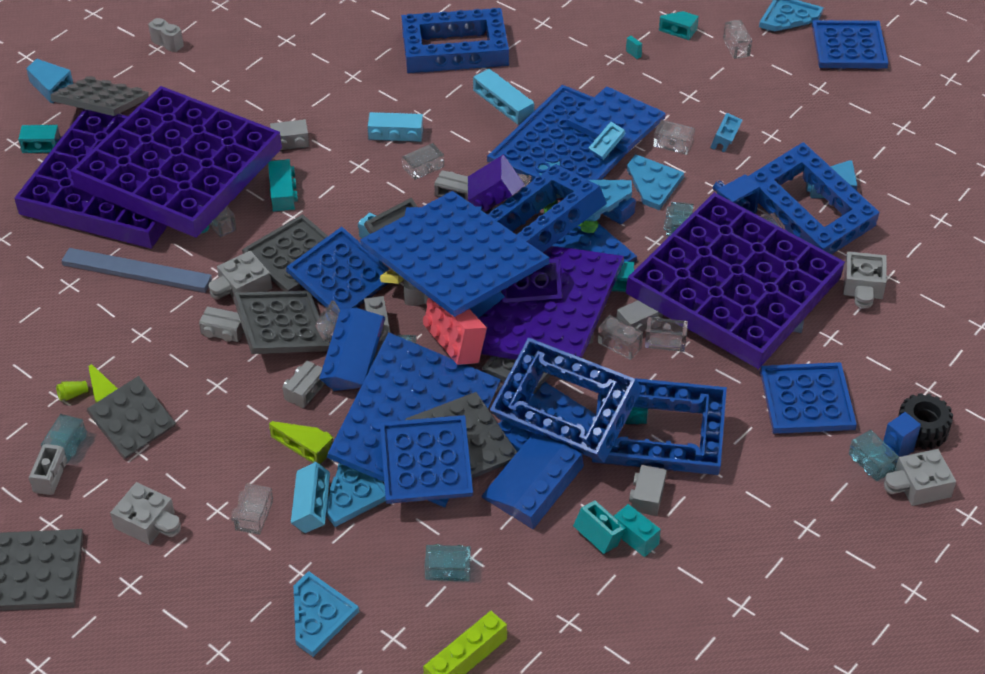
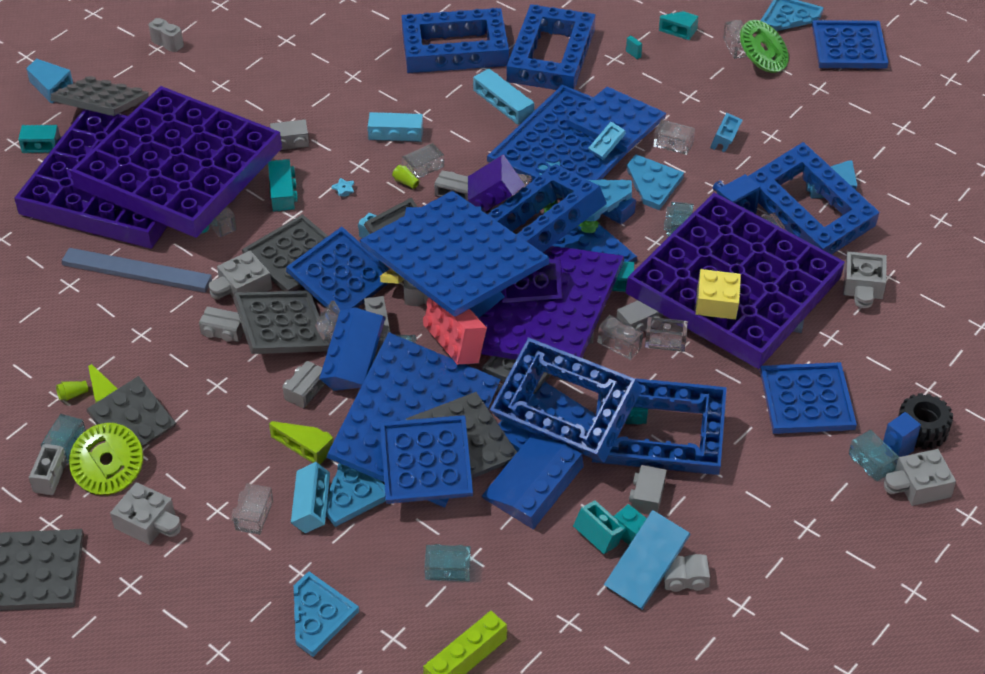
(87, 467): none -> lime piece
(343, 187): none -> medium azure plate
(405, 176): none -> lime cone
(548, 74): none -> blue brick
(647, 559): none -> dark azure tile
(688, 572): none -> light grey brick
(718, 294): none -> light yellow brick
(773, 42): none -> bright green piece

